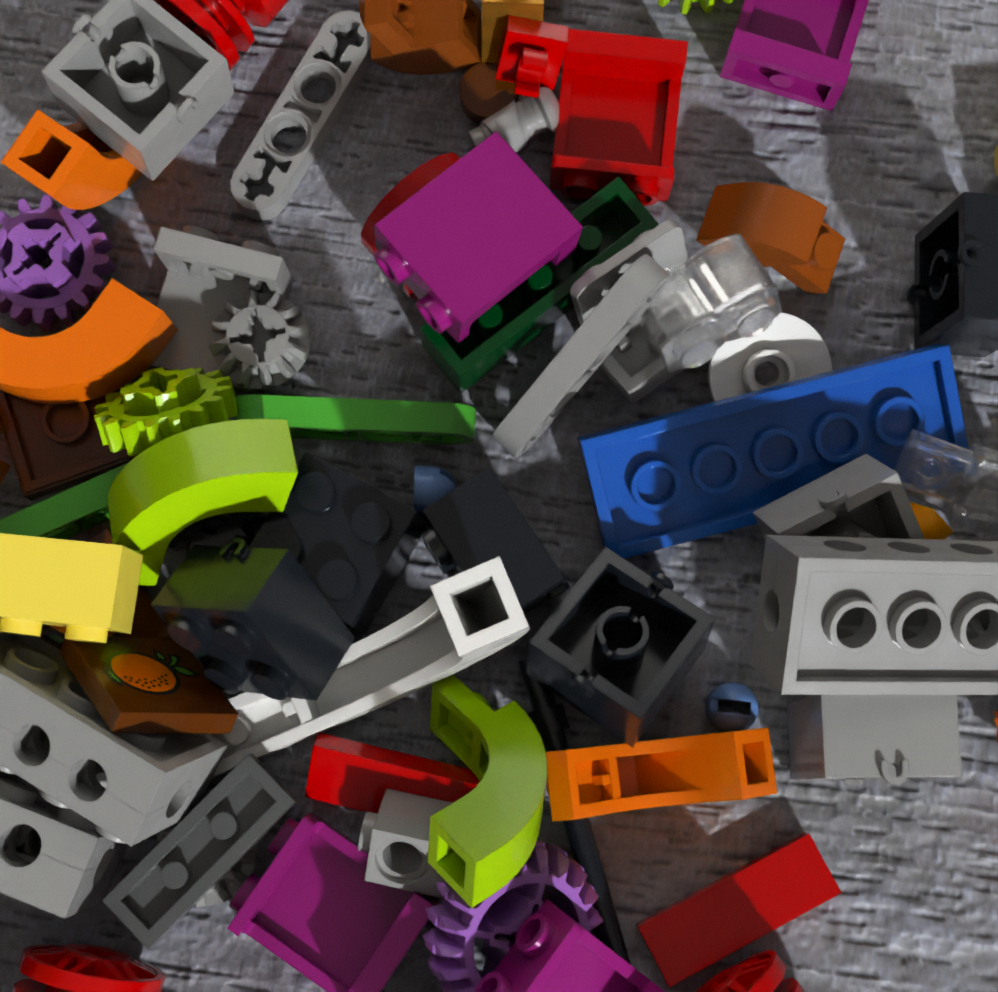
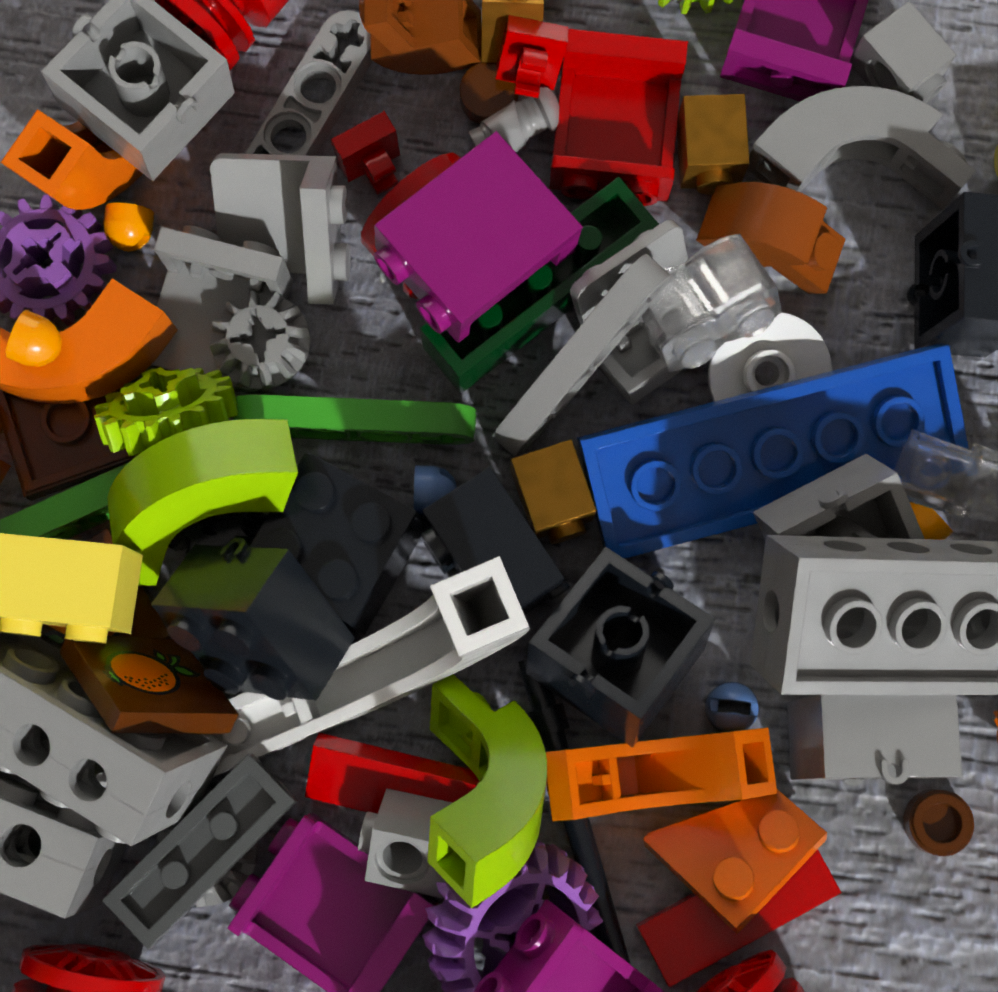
(33, 340): none -> light orange hinge
(128, 225): none -> light orange hinge
(290, 207): none -> light grey bracket
(369, 151): none -> red tile
(553, 492): none -> pearl gold brick
(712, 141): none -> pearl gold brick
(738, 853): none -> orange wing
(865, 126): none -> light grey arch
(904, 55): none -> light grey brick
(938, 822): none -> reddish brown tile

